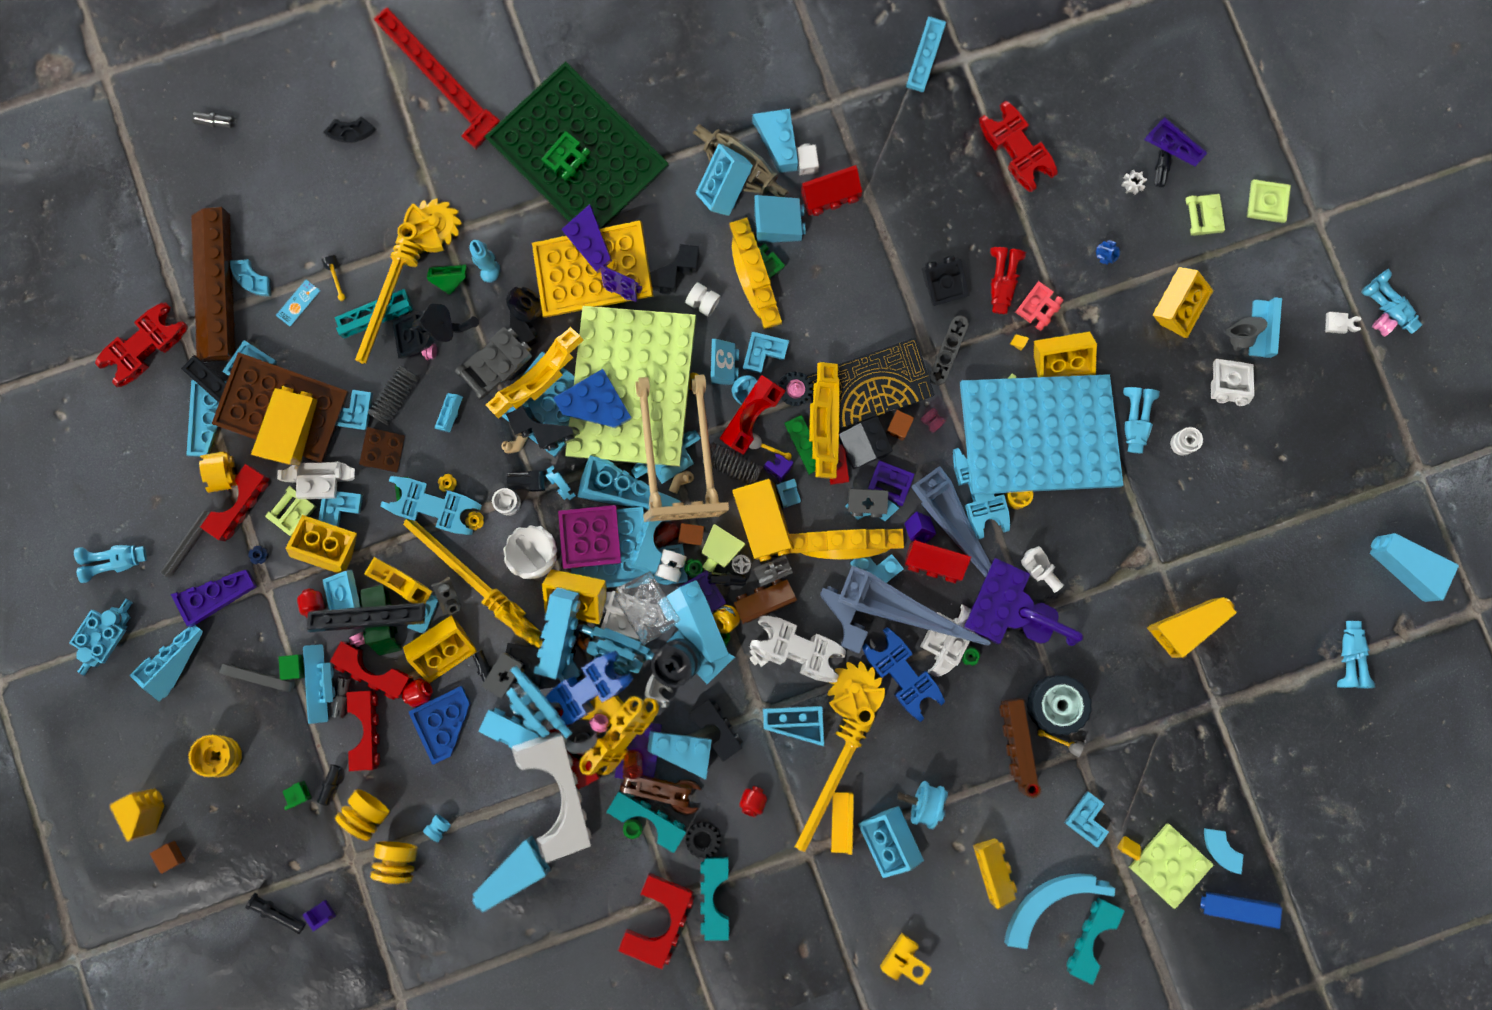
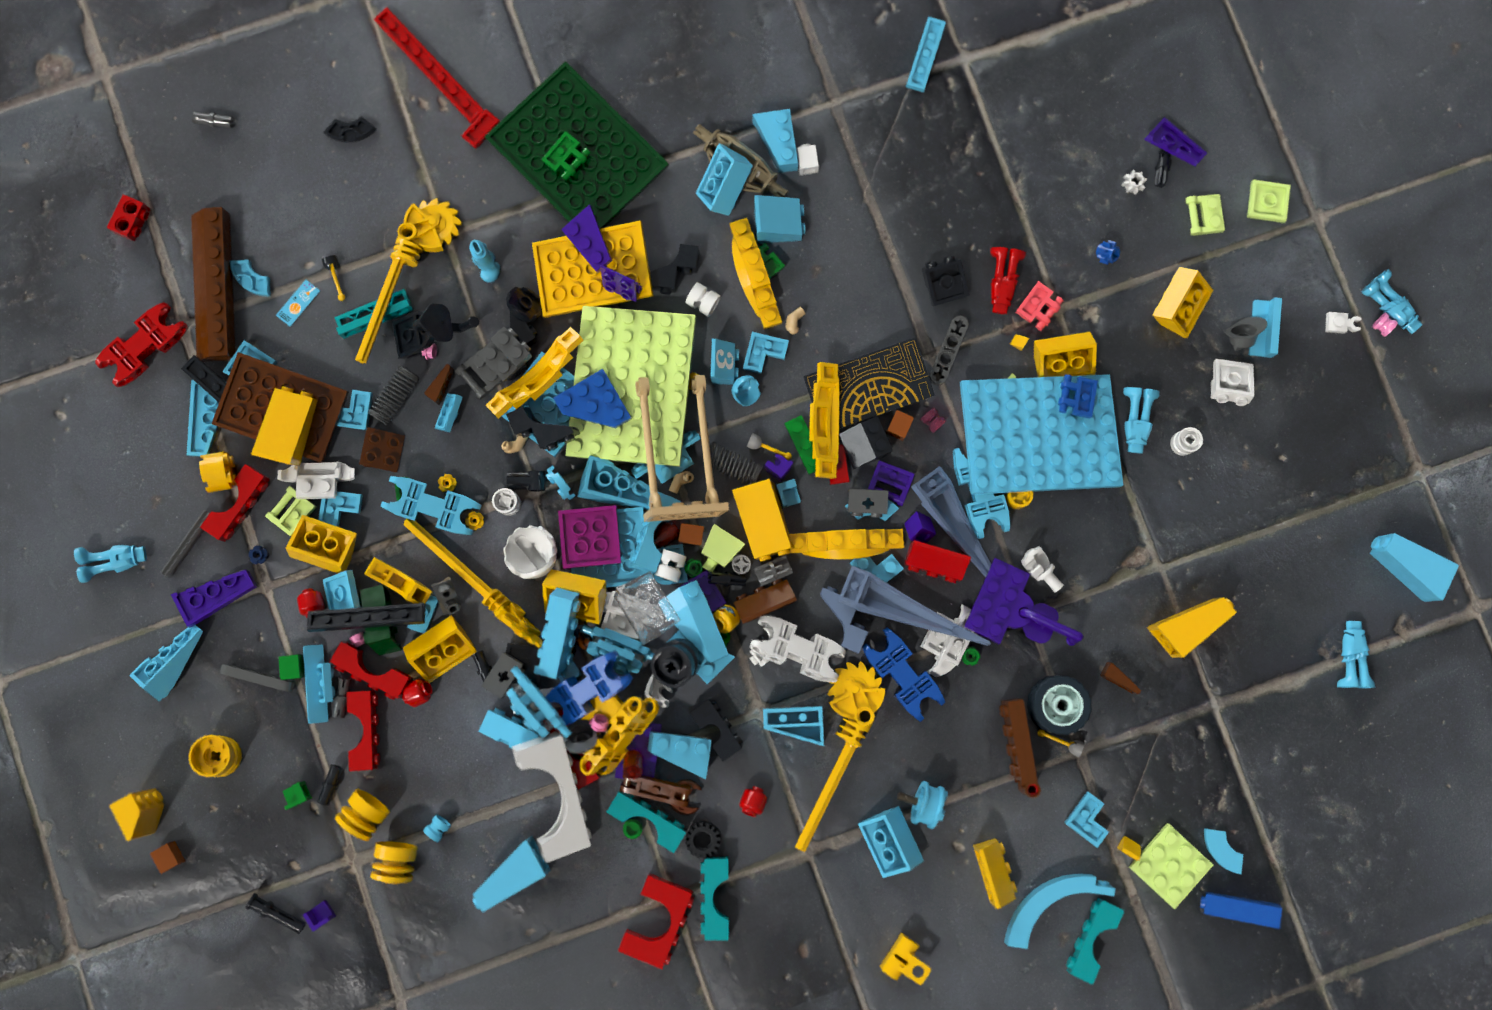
(100, 635): medium azure piece -> none
(123, 216): none -> red brick
(439, 385): none -> reddish brown slope
(441, 723): blue plate -> none
(447, 277): green slope -> none
(762, 396): red arch -> none
(792, 320): none -> tan arm
(797, 388): black wheel -> none
(831, 191): red slope -> none
(842, 822): yellow panel -> none
(1011, 136): red piece -> none
(1084, 396): none -> blue plate
(1115, 675): none -> reddish brown slope

